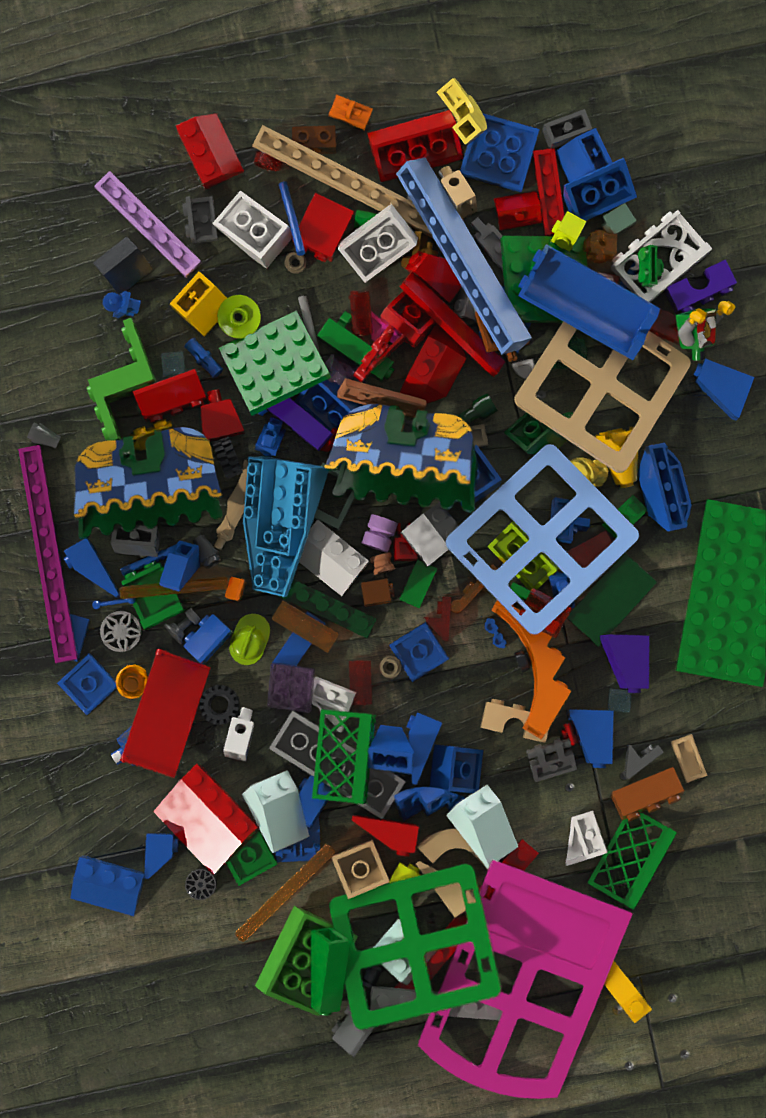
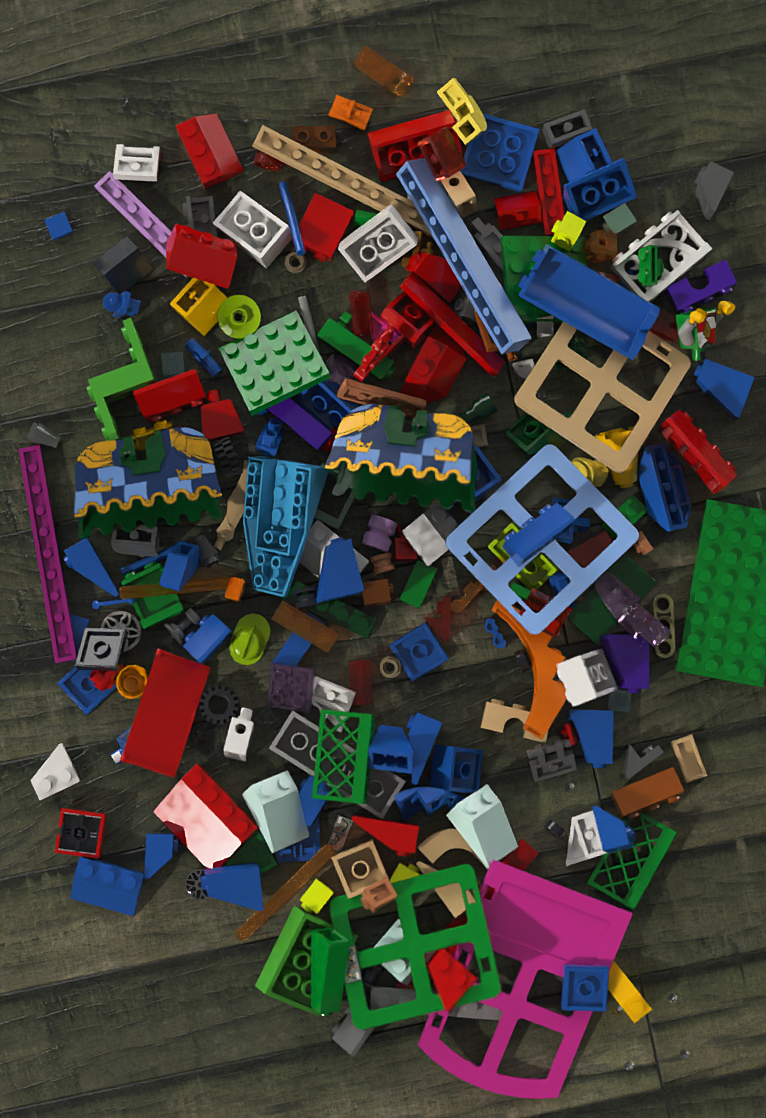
(55, 774): none -> white wing
(58, 226): none -> blue tile
(81, 824): none -> piece
(101, 649): none -> tile
(104, 679): none -> red plate
(136, 167): none -> white plate
(201, 255): none -> red slope
(235, 884): none -> blue slope
(307, 600): none -> black wheel
(316, 896): none -> neon yellow brick
(339, 572): none -> blue slope
(340, 833): none -> light grey sticker
(353, 969): none -> light grey sticker
(378, 895): none -> nougat bracket
(382, 71): none -> clear orange plate
(442, 153): none -> clear red brick
(450, 979): none -> red wing
(537, 533): none -> blue slope
(545, 328): none -> white sticker
(555, 829): none -> black tile
(585, 988): none -> blue tile
(586, 677): none -> white brick
(613, 832): none -> blue slope
(626, 609): none -> clear purple slope
(642, 544): none -> nougat plate
(668, 616): none -> olive beam
(697, 451): none -> red slope
(711, 186): none -> dark grey slope

